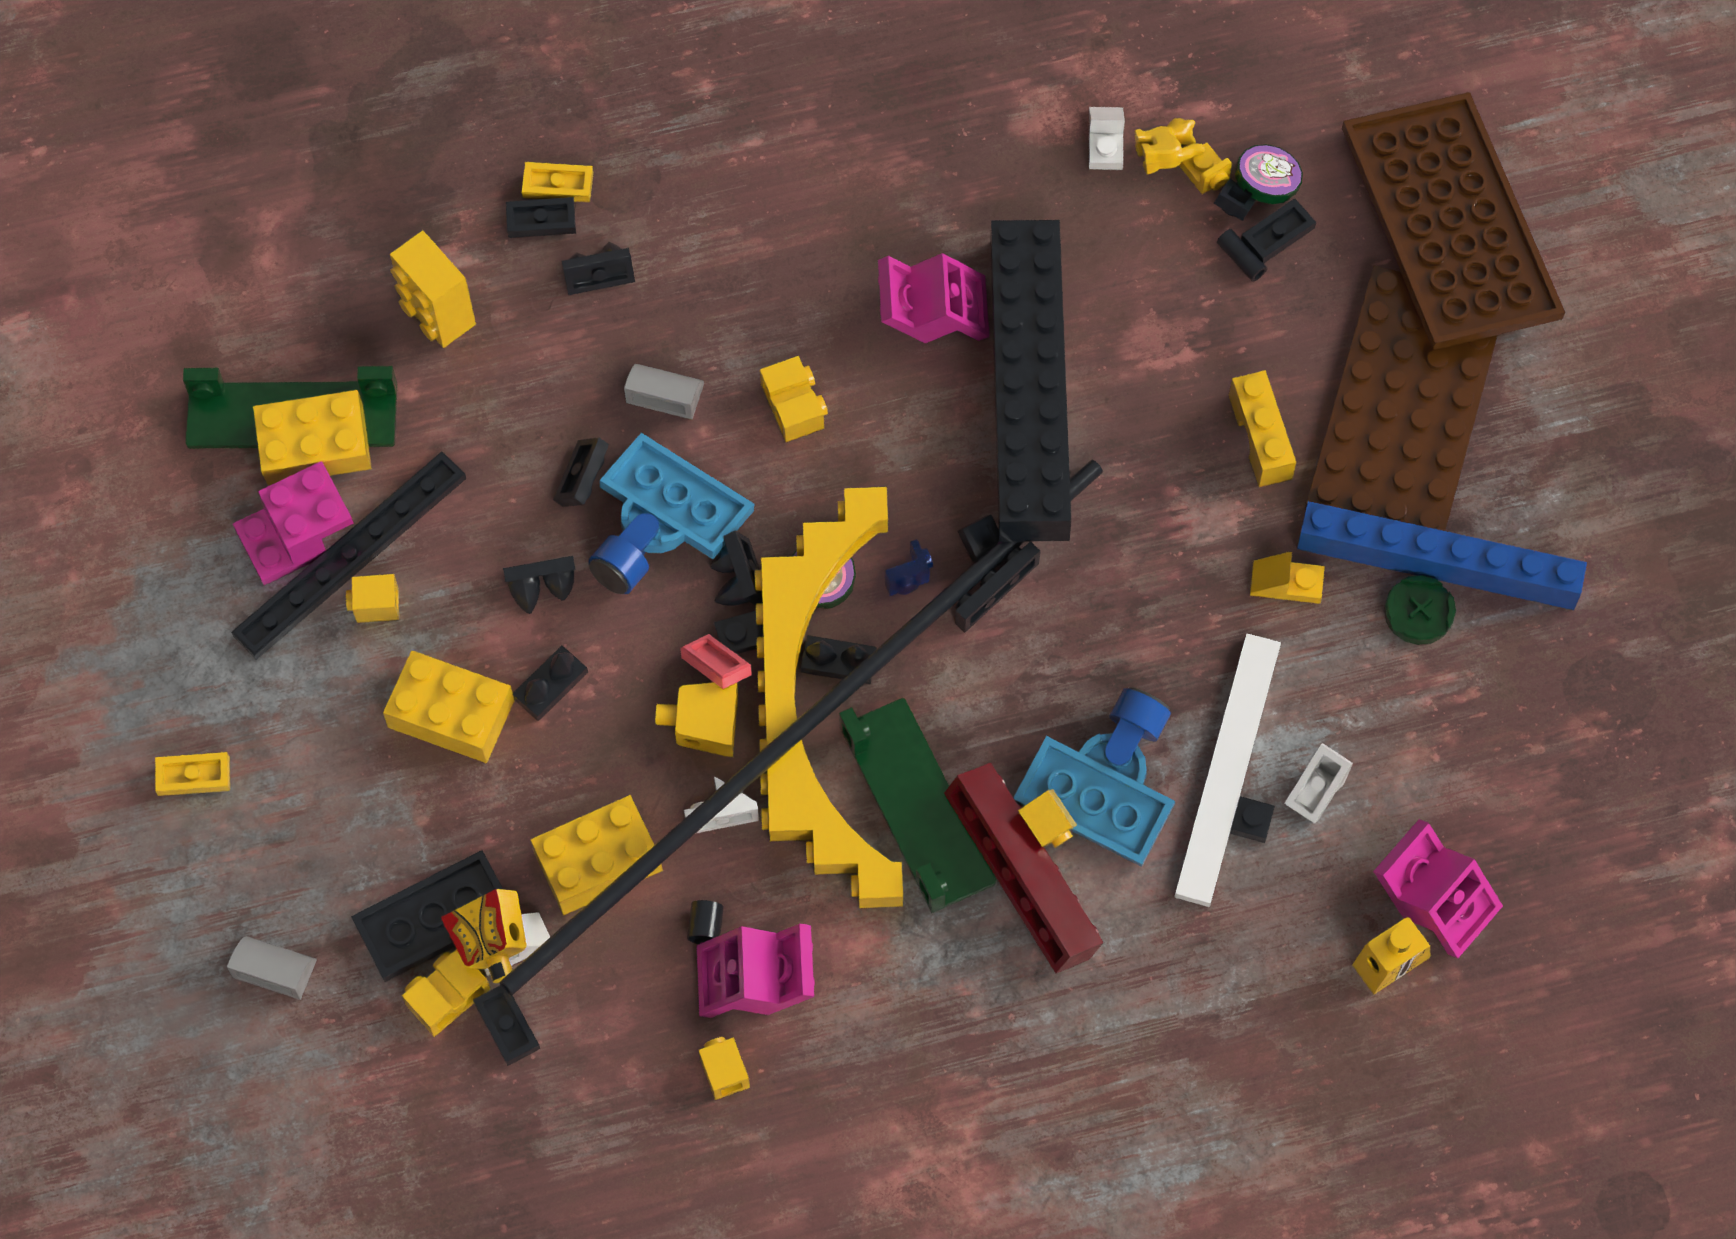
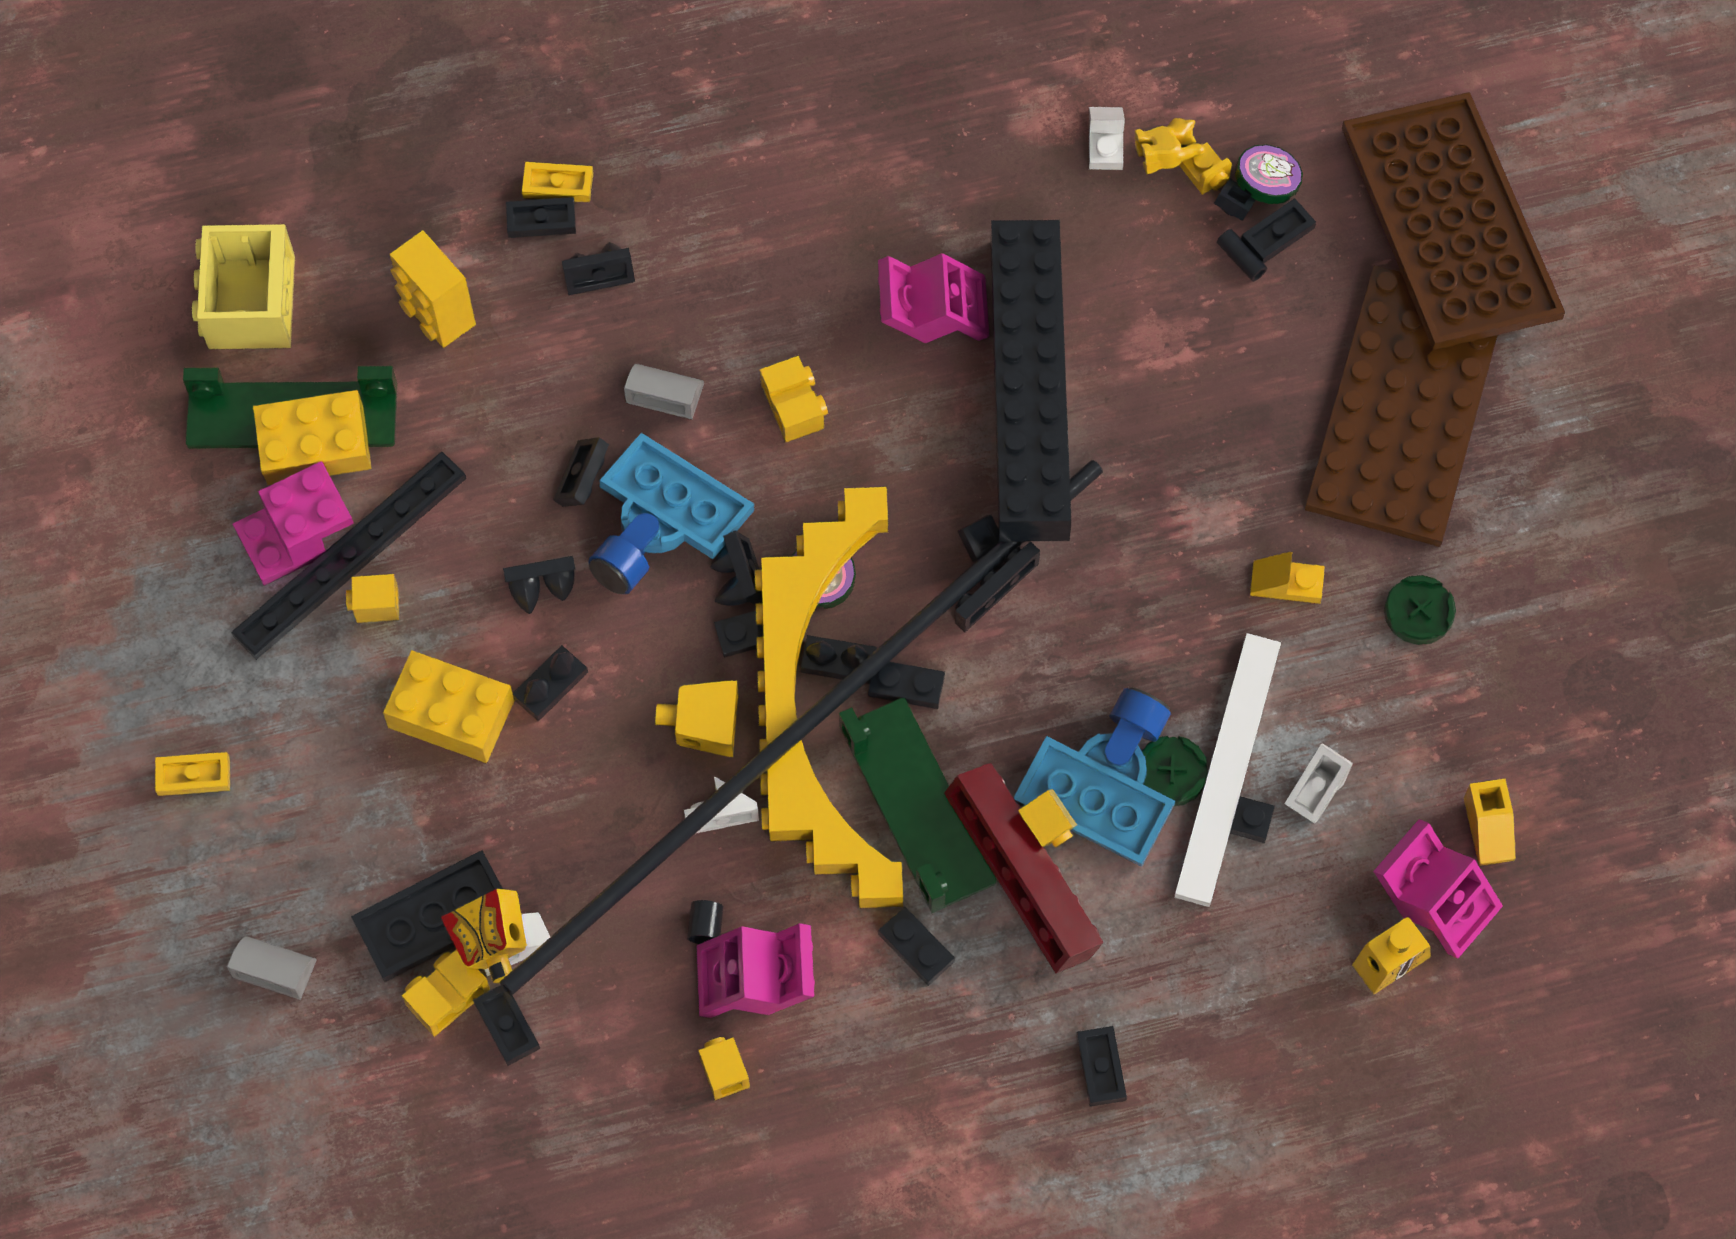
(244, 286): none -> light yellow container
(592, 852): yellow brick -> none
(716, 661): coral tile -> none
(908, 576): clear blue bracket -> none
(915, 684): none -> black plate
(916, 946): none -> black plate
(1101, 1066): none -> black plate
(1175, 768): none -> dark green tile
(1258, 412): yellow arch -> none
(1442, 555): blue brick -> none
(1491, 821): none -> yellow slope

